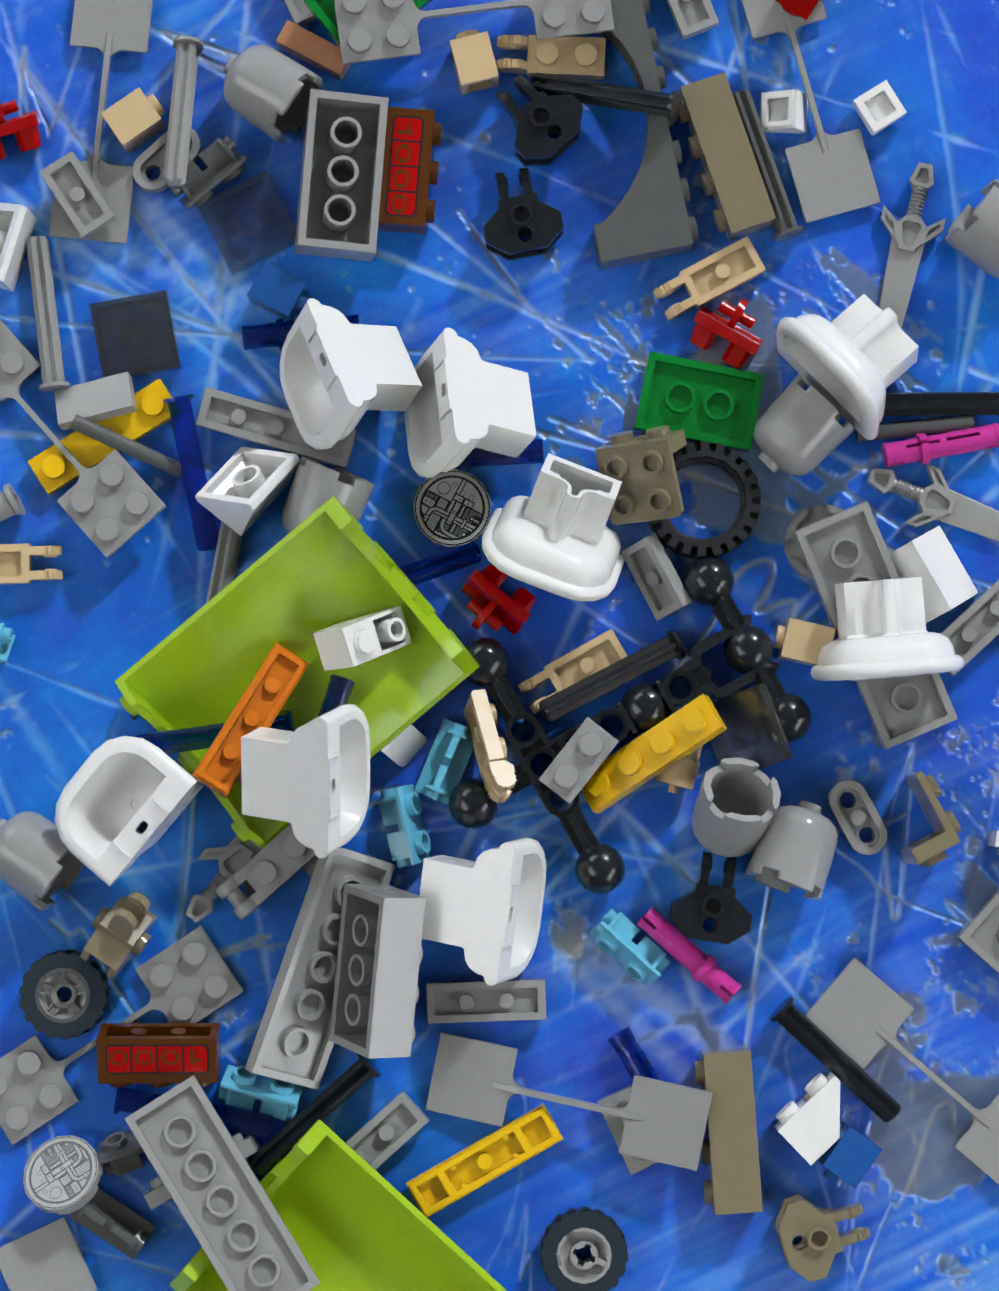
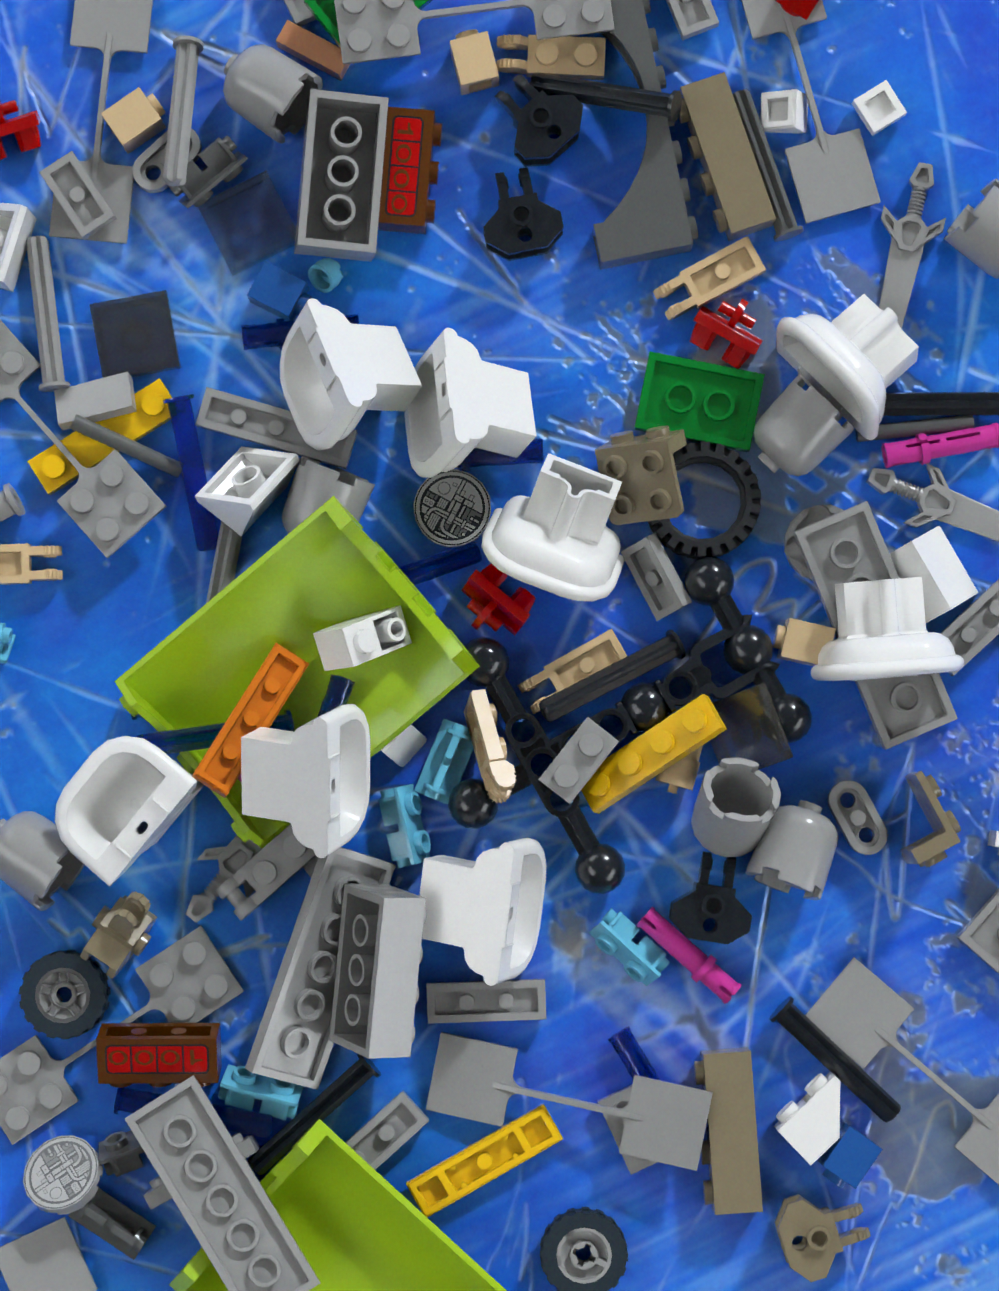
(326, 280): none -> medium azure hinge

